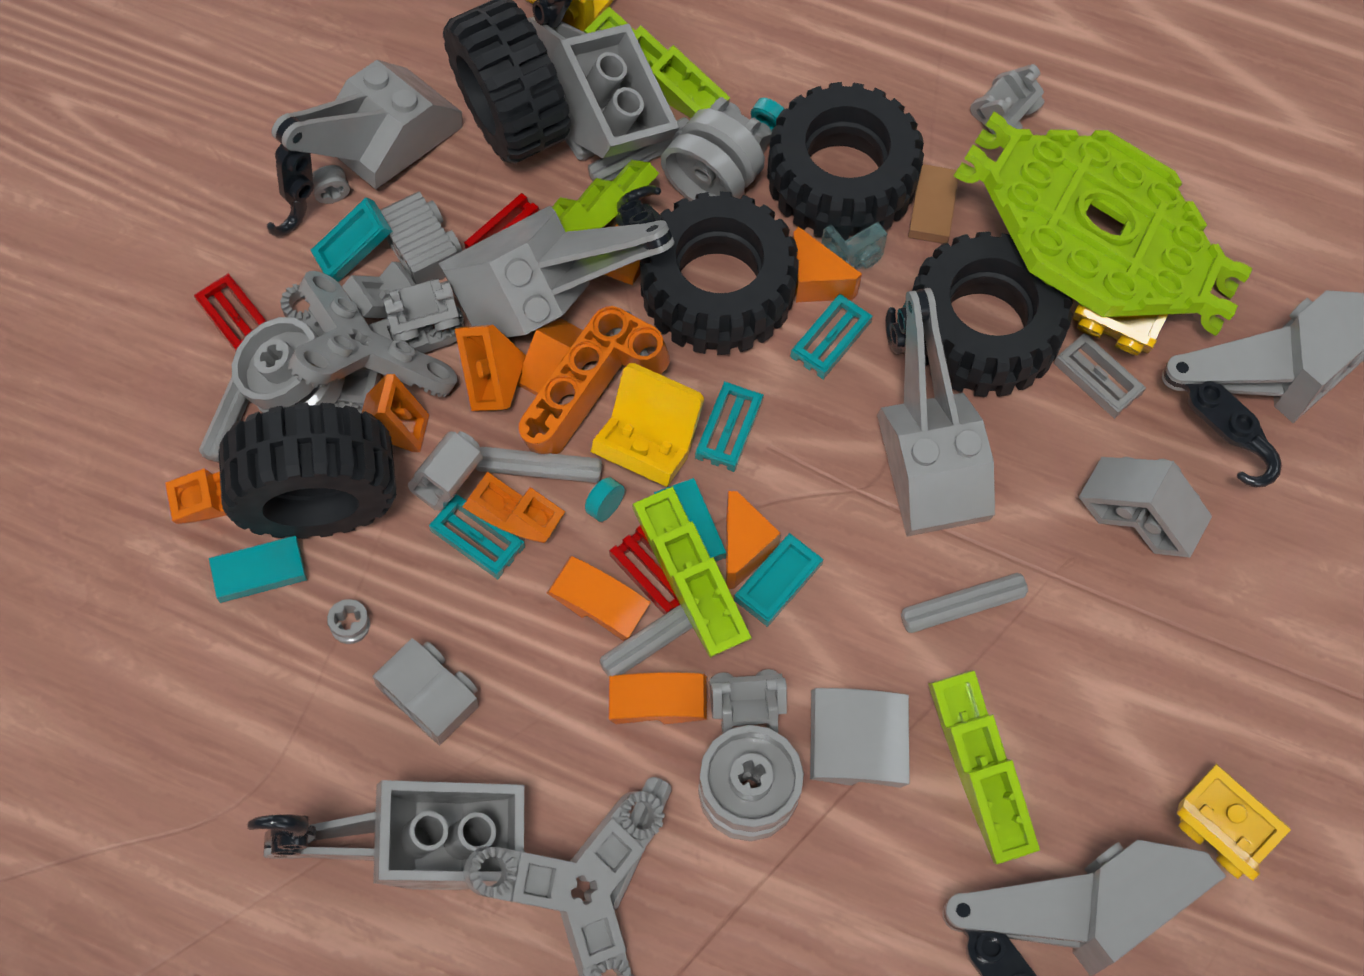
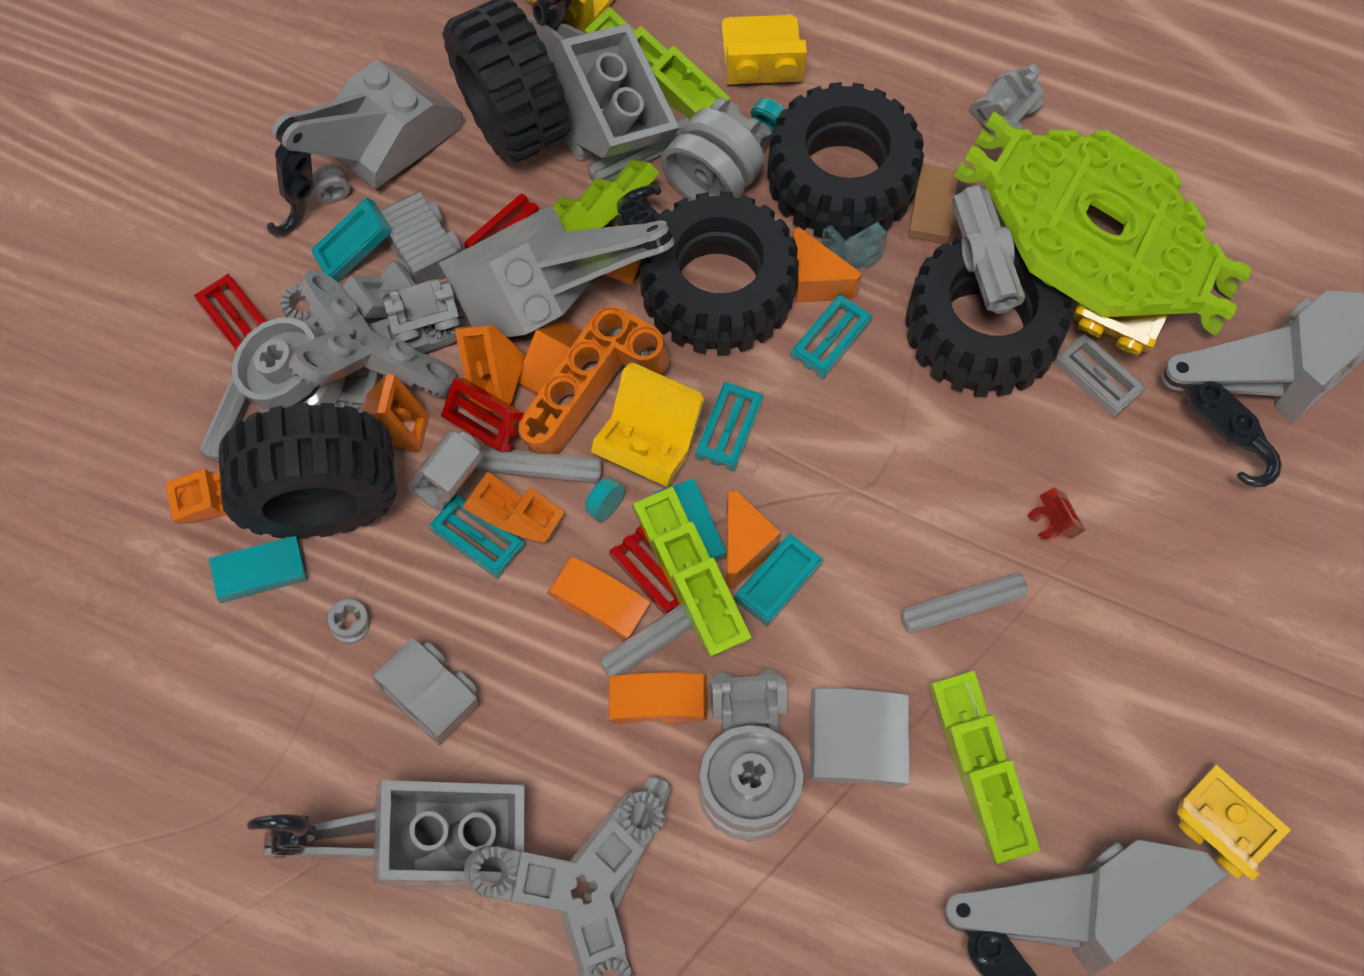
(505, 425): none -> red tile
(763, 49): none -> yellow bracket
(934, 444): light grey slope -> none
(987, 249): none -> light grey piece
(1060, 513): none -> clear red tile
(1151, 499): light grey brick -> none

